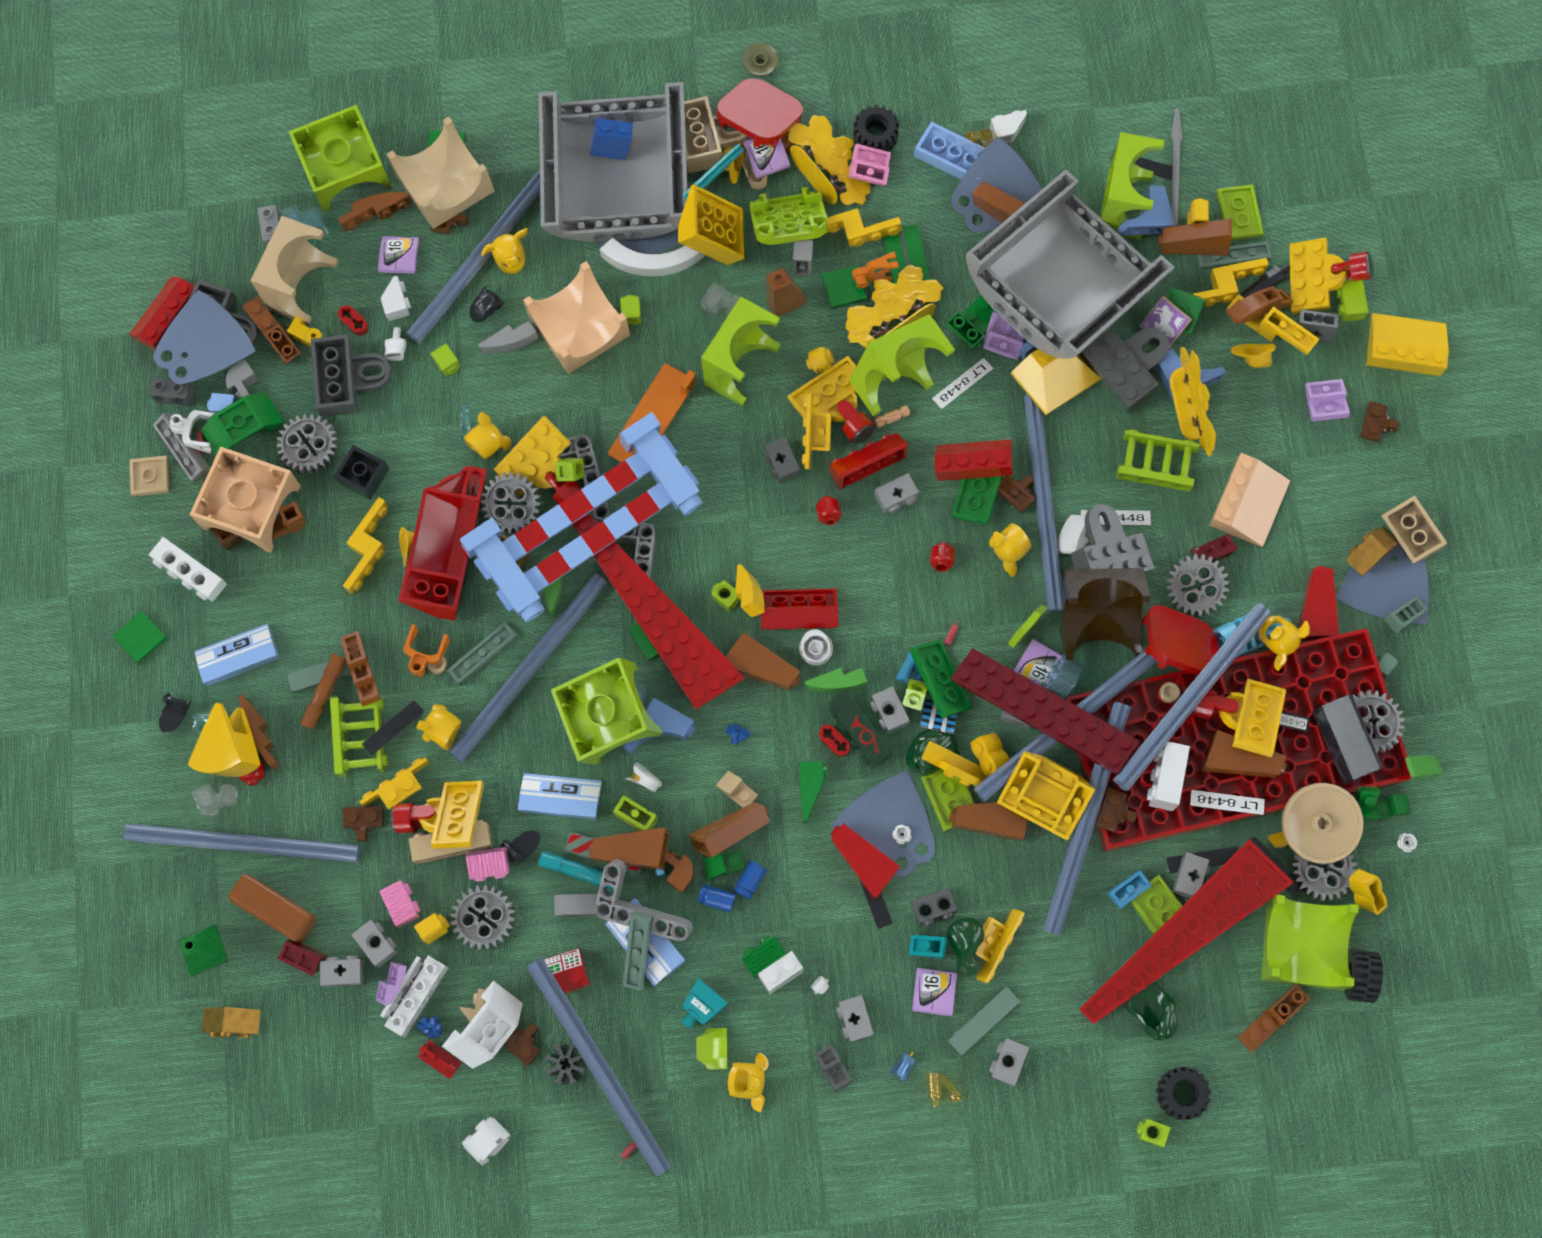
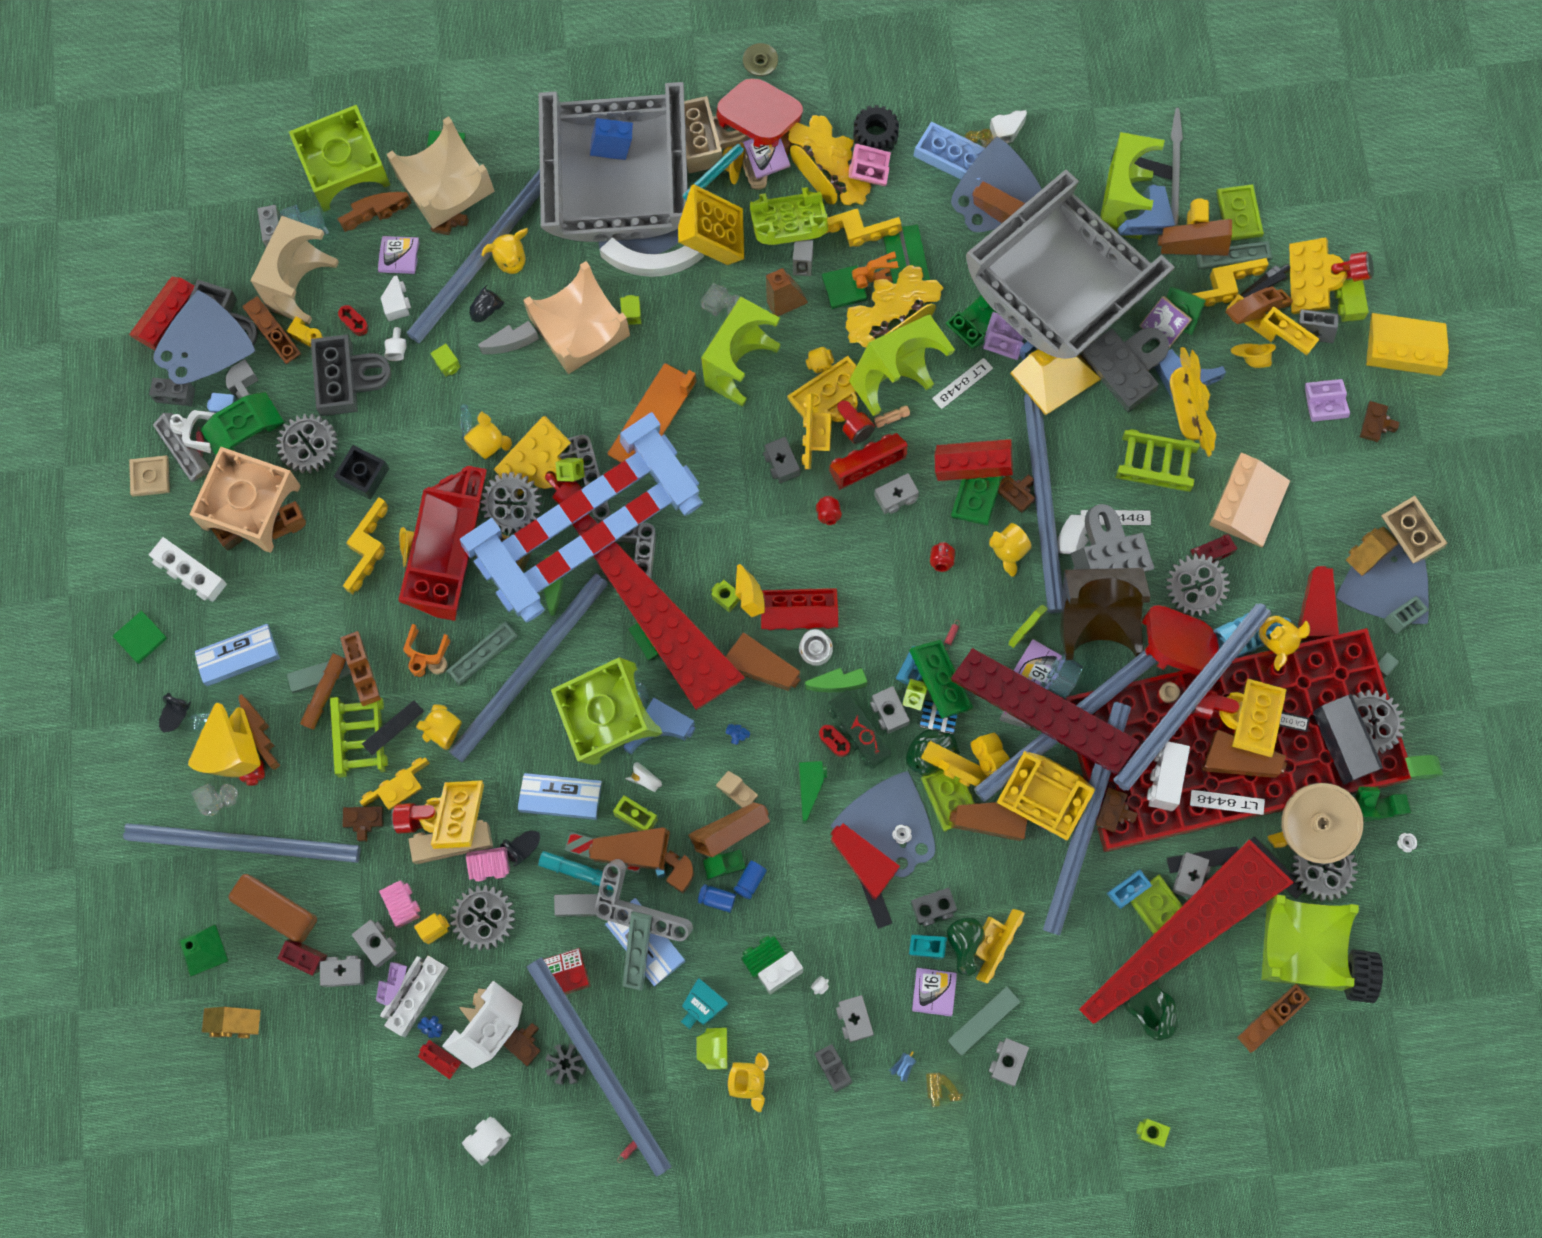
(1200, 1089): black tyre -> none
(1368, 892): yellow brick -> none

